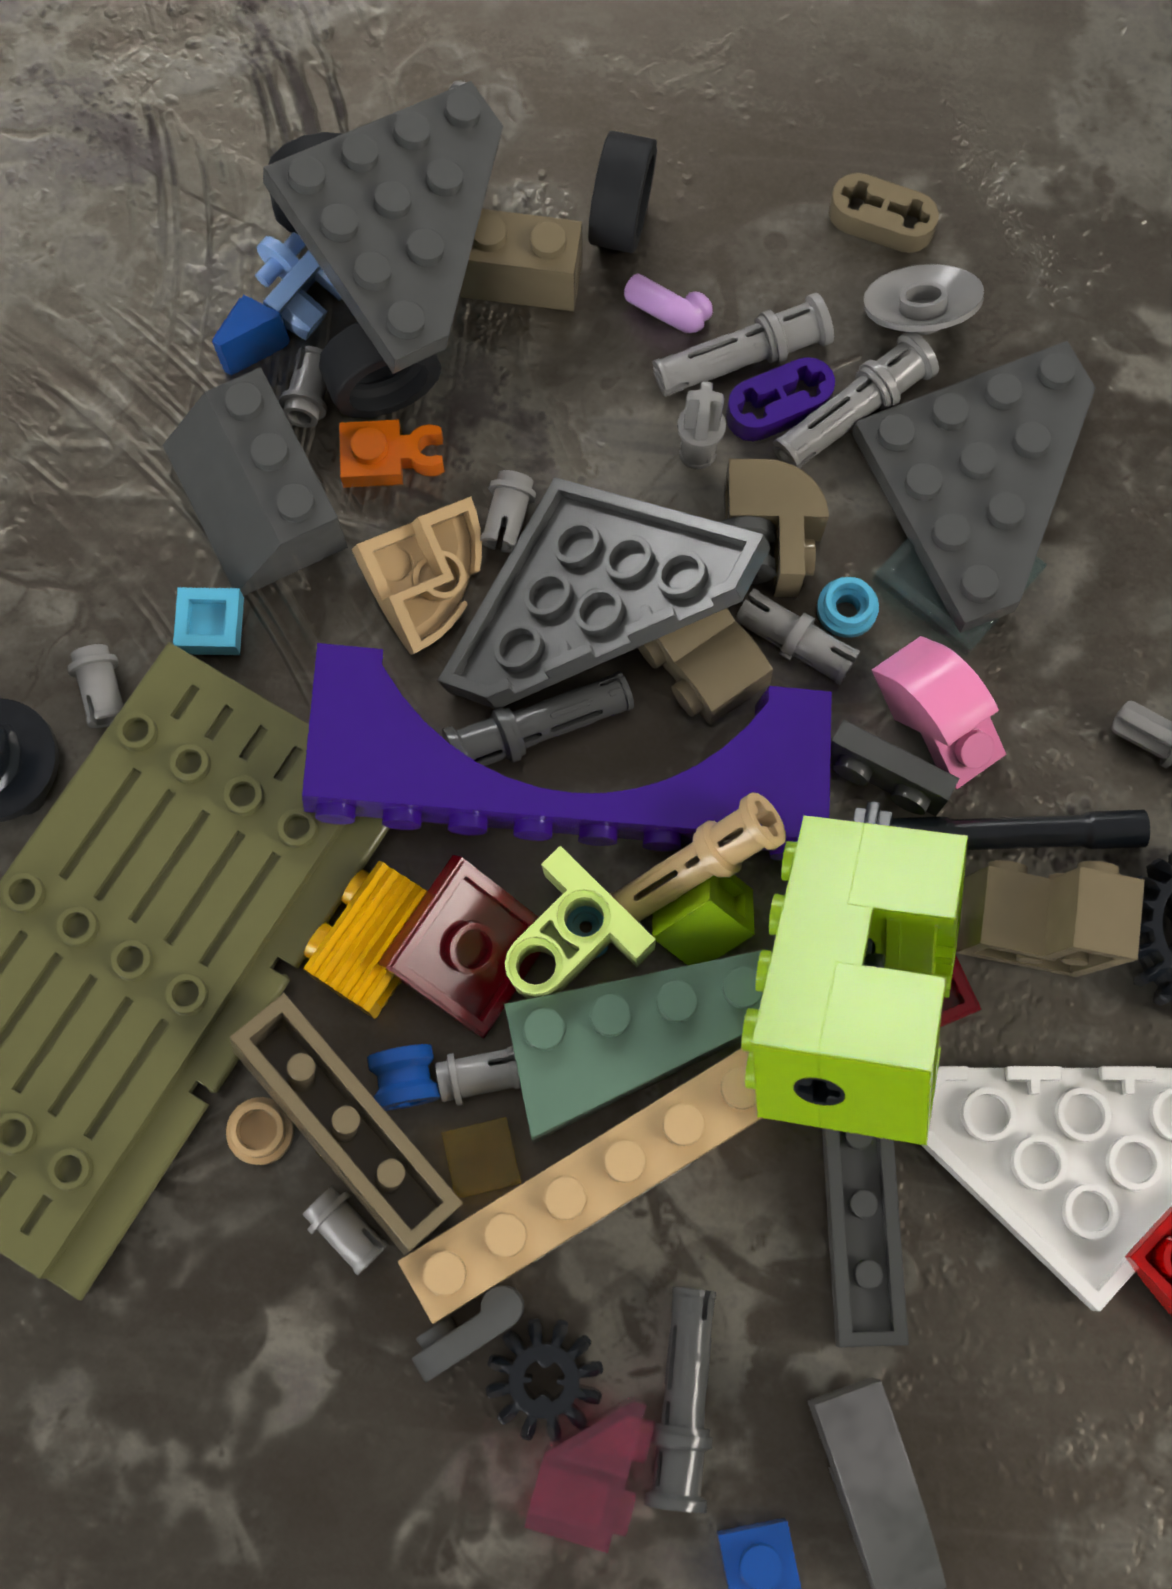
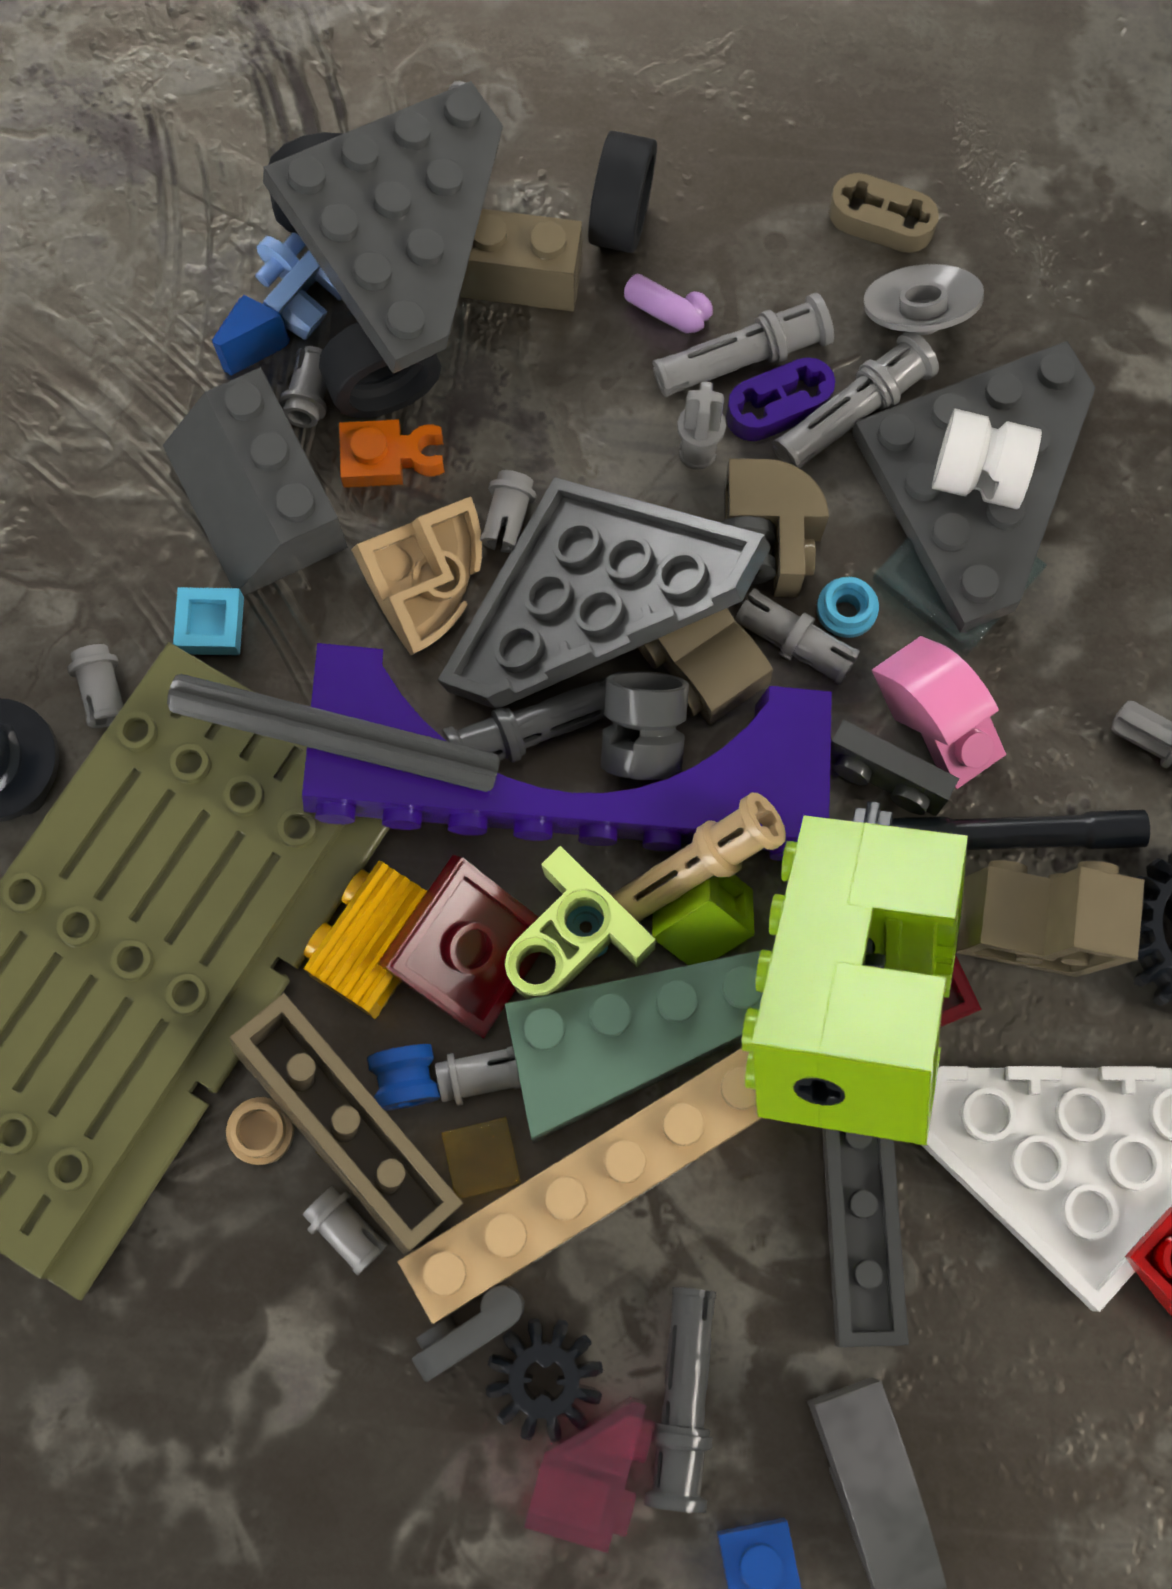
(333, 732): none -> dark grey axle
(644, 730): none -> dark grey wheel
(987, 459): none -> white wheel

